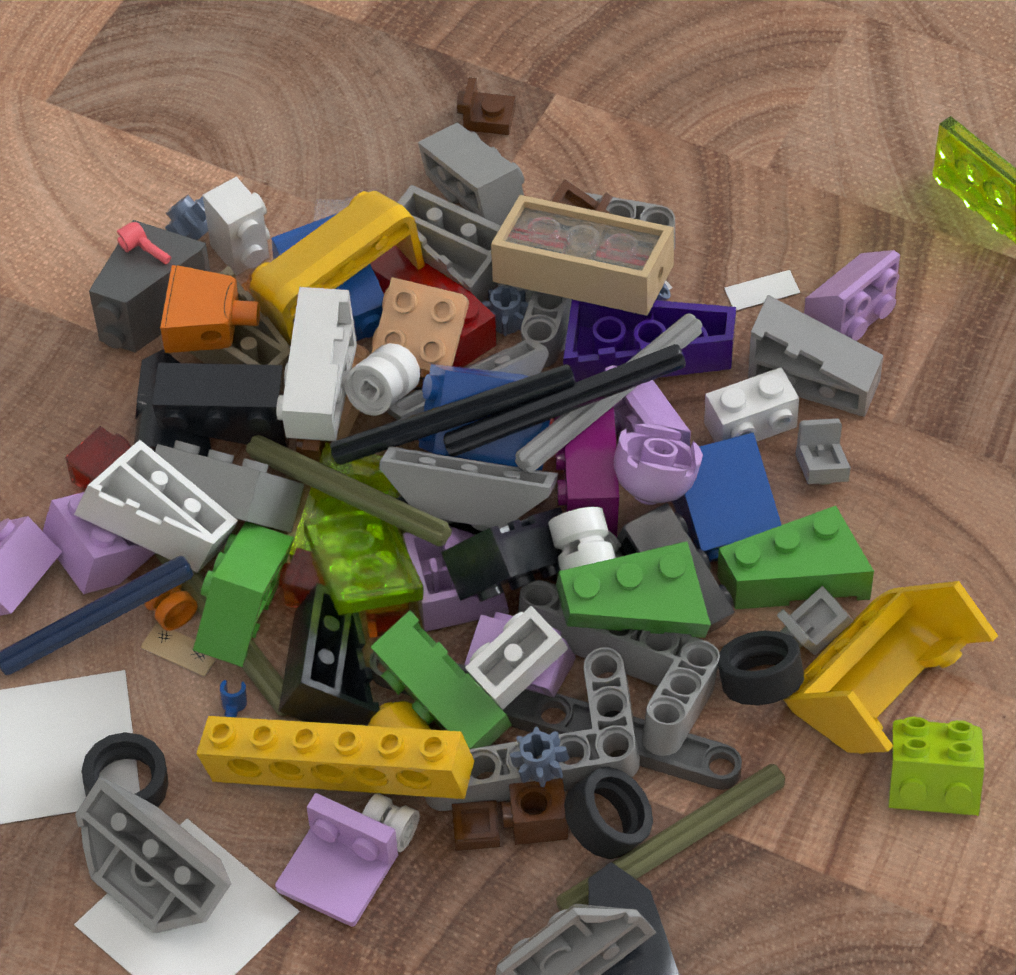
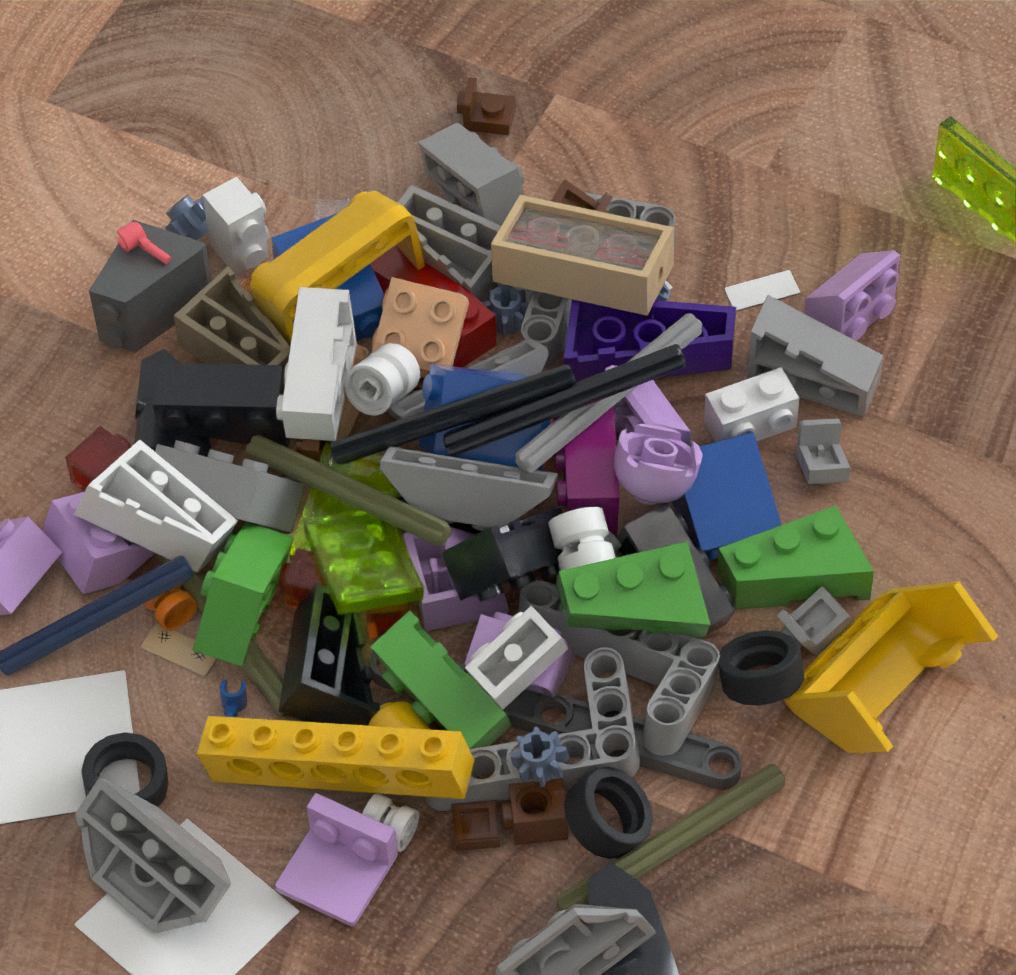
(203, 311): orange torso -> none
(936, 766): lime bracket -> none

